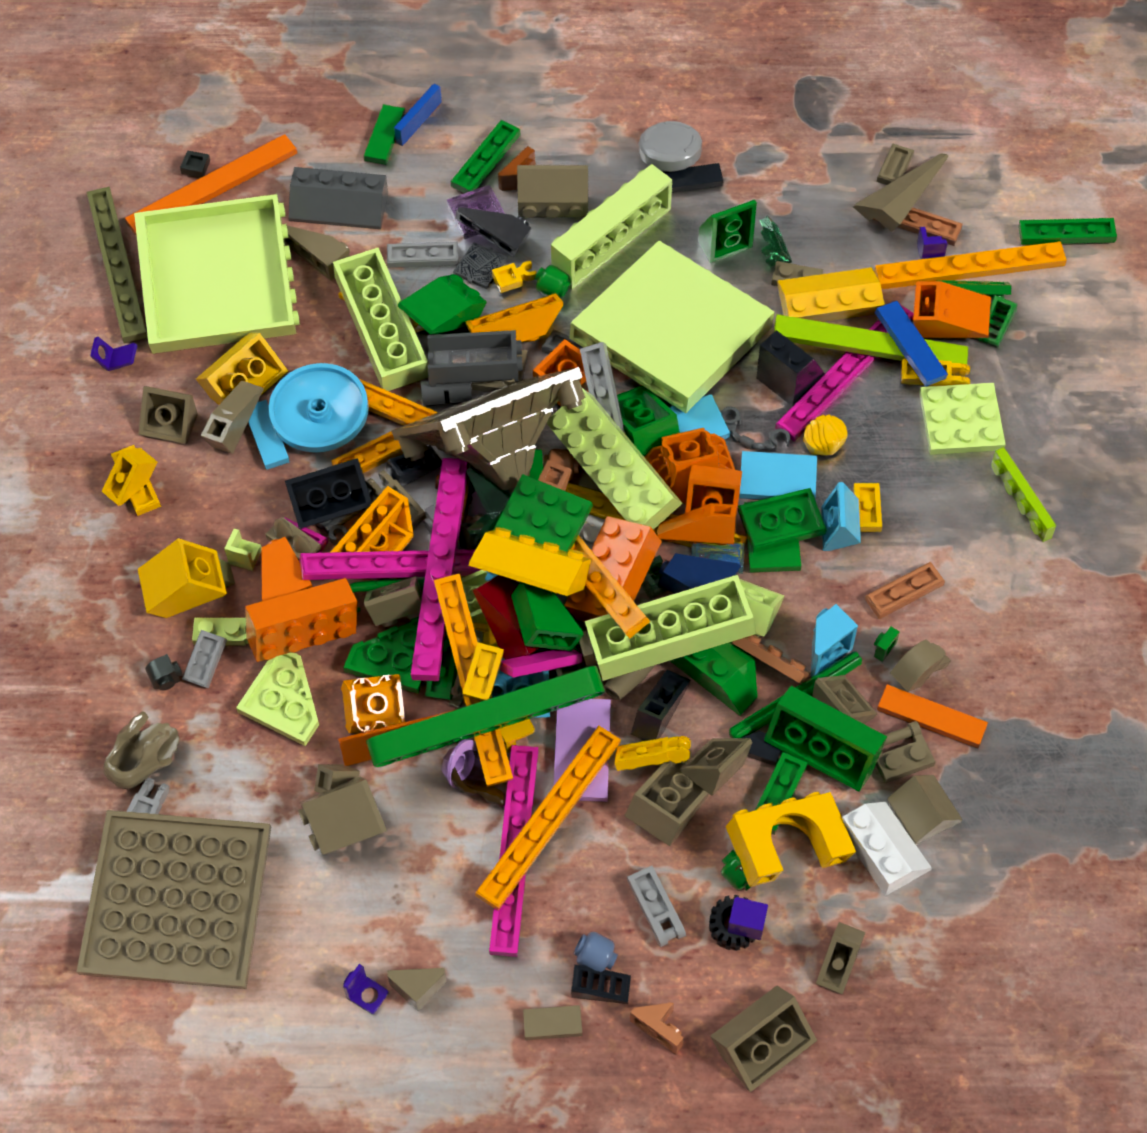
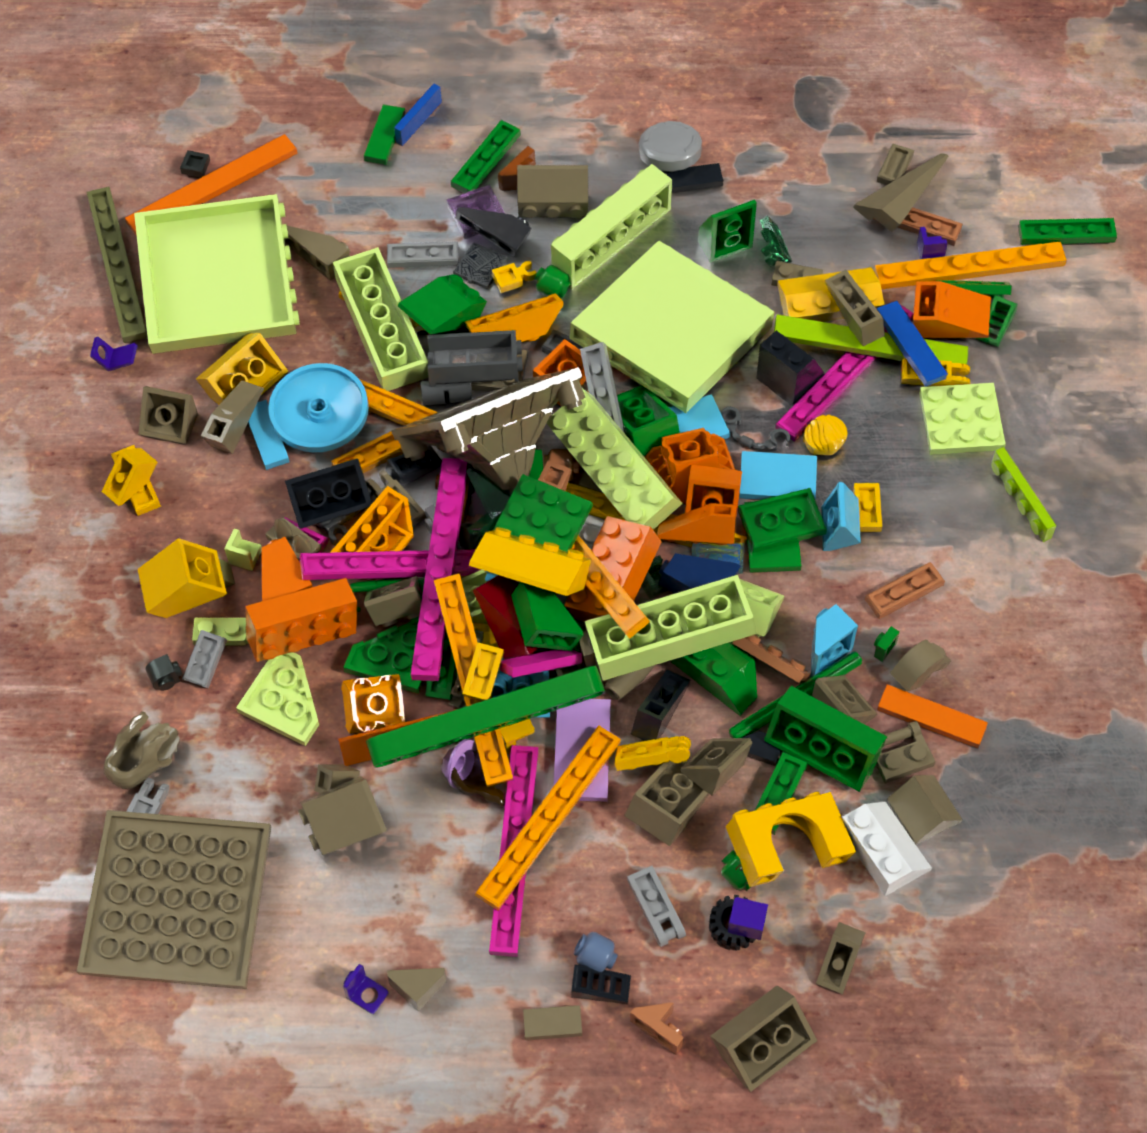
(337, 198): dark grey slope -> none
(856, 308): none -> dark tan slope

